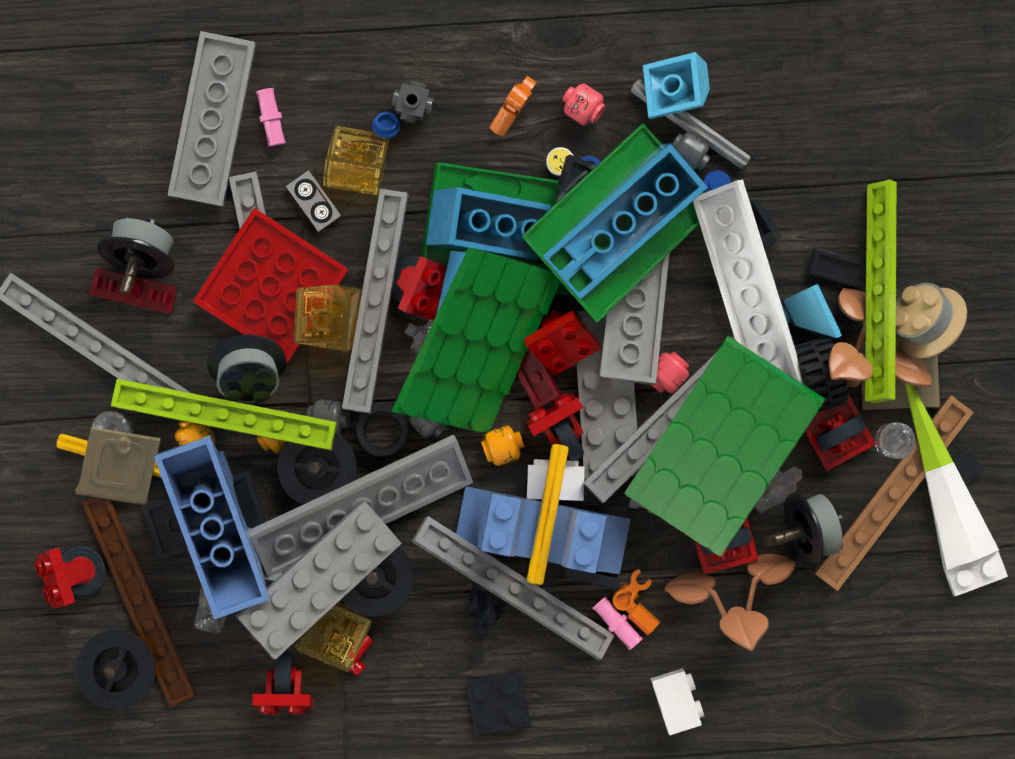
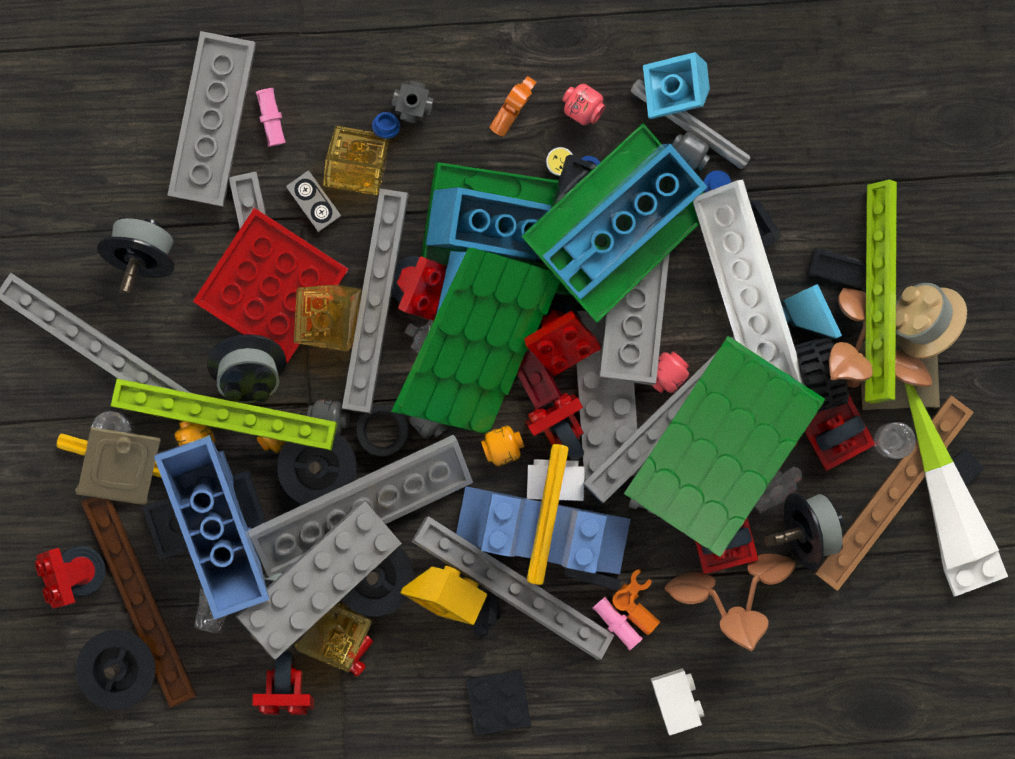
(143, 293): dark red plate -> none
(447, 594): none -> yellow slope

